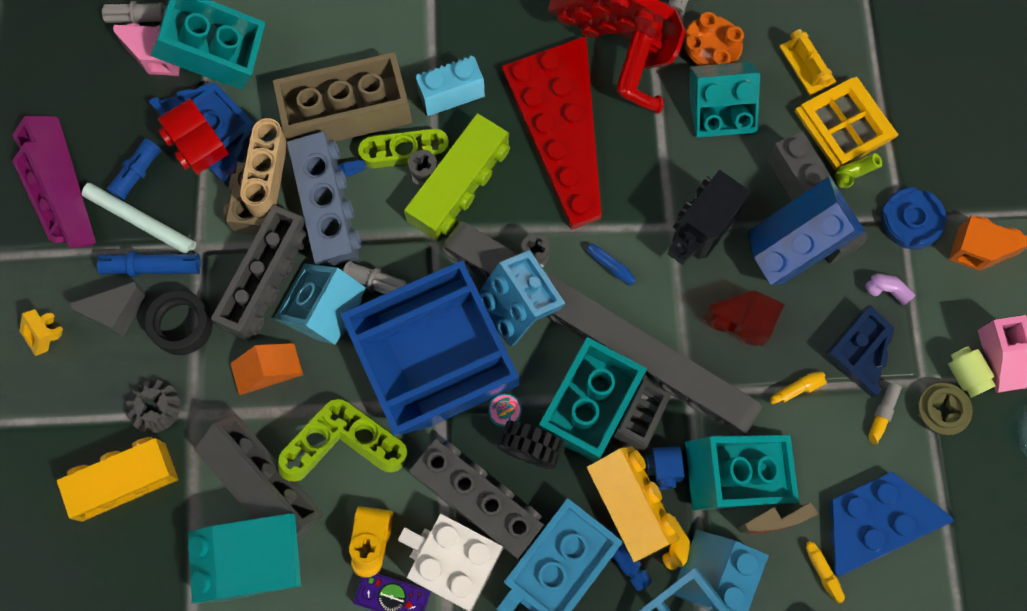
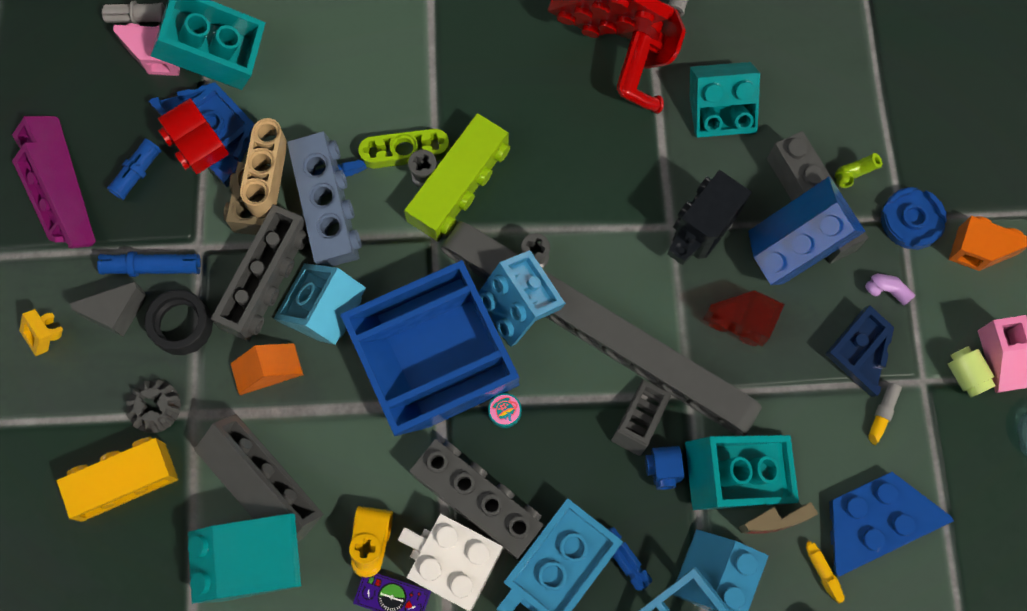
(138, 218): light aqua piece -> none
(334, 431): lime beam -> none
(344, 99): dark tan brick -> none
(373, 279): light grey axle -> none
(450, 85): medium azure brick -> none
(530, 444): black tyre -> none
(557, 111): red wing -> none
(592, 399): teal brick -> none
(616, 267): blue piece -> none
(634, 503): yellow brick -> none
(678, 551): yellow arm -> none
(713, 40): orange dish -> none
(805, 384): yellow piece -> none
(807, 63): yellow hinge -> none
(845, 123): yellow piece -> none
(955, 400): olive gear -> none

